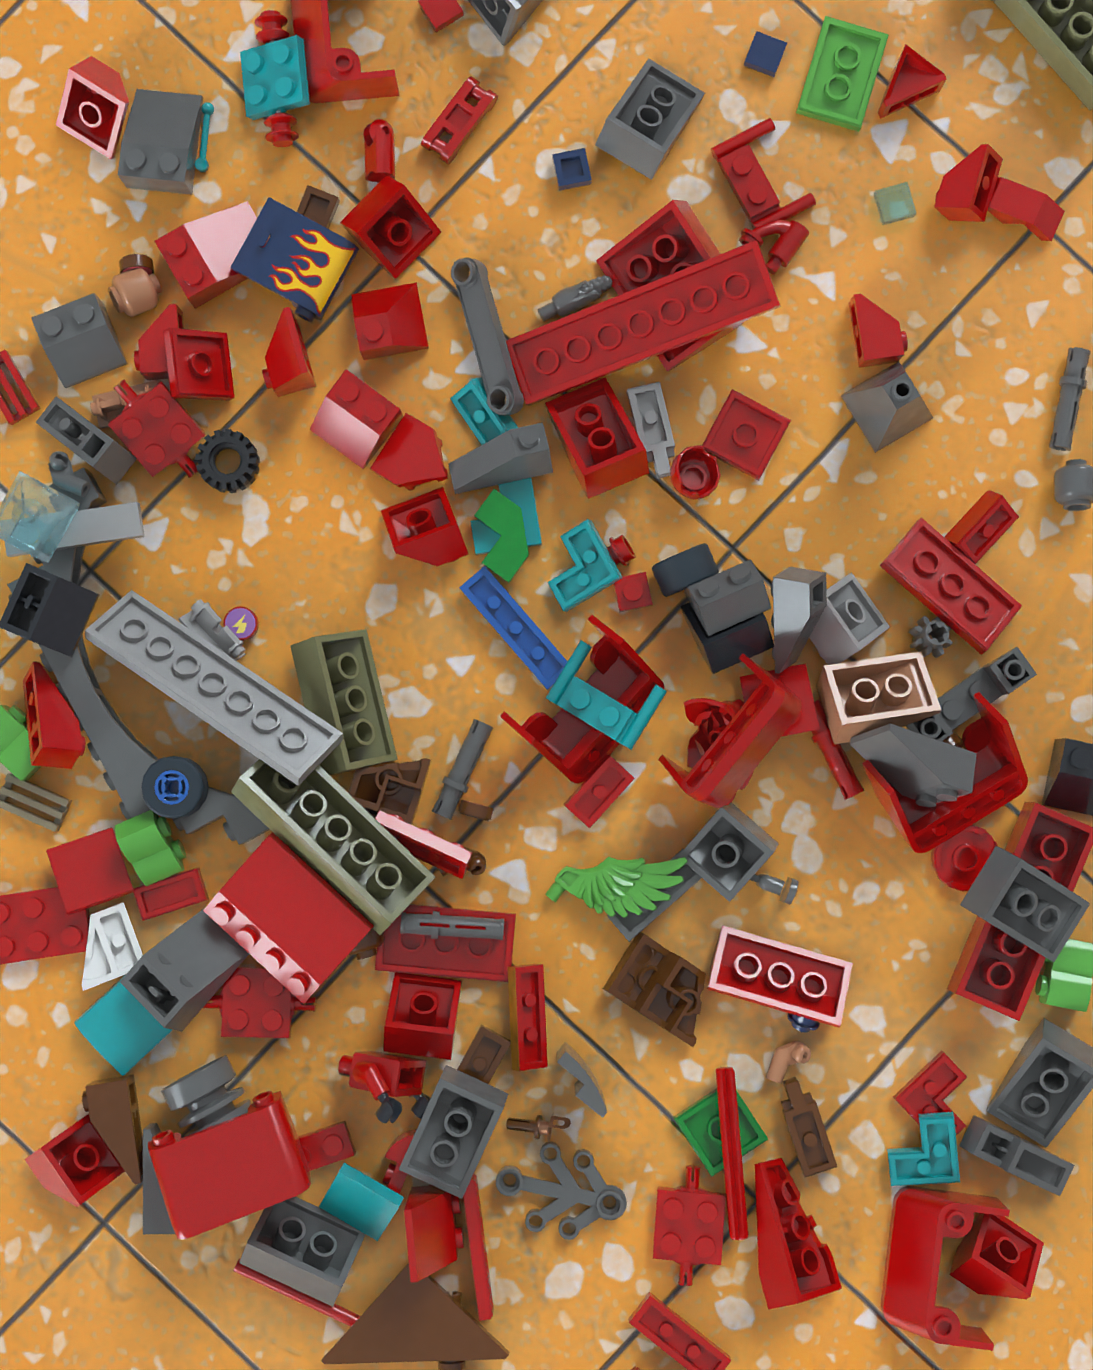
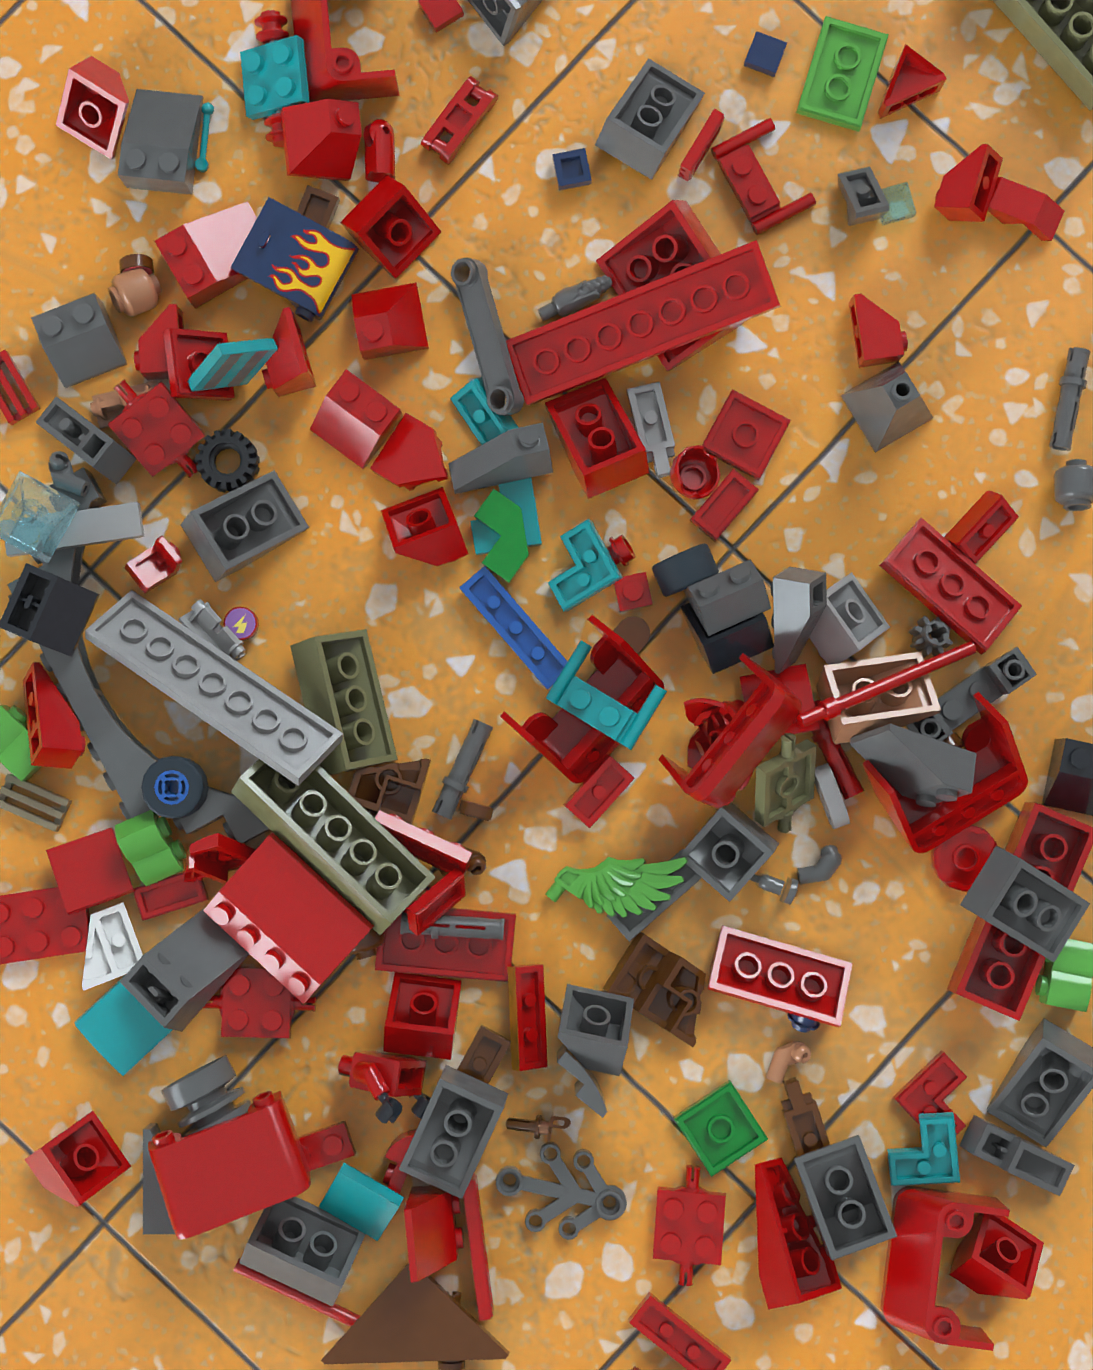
(116, 1117): reddish brown slope -> none
(155, 565): none -> bracket
(214, 858): none -> red slope
(232, 364): none -> teal tile
(243, 525): none -> dark grey slope
(321, 138): none -> red slope
(436, 901): none -> red tile
(596, 1028): none -> dark grey slope
(634, 632): none -> reddish brown tile
(701, 145): none -> red tile
(724, 505): none -> red tile
(732, 1153): red axle -> none
(785, 782): none -> olive plate
(786, 246): red plant -> none
(824, 869): none -> dark grey arm
(830, 796): none -> light grey beam
(832, 707): none -> red bar
(844, 1198): none -> dark grey slope
(863, 196): none -> dark grey slope

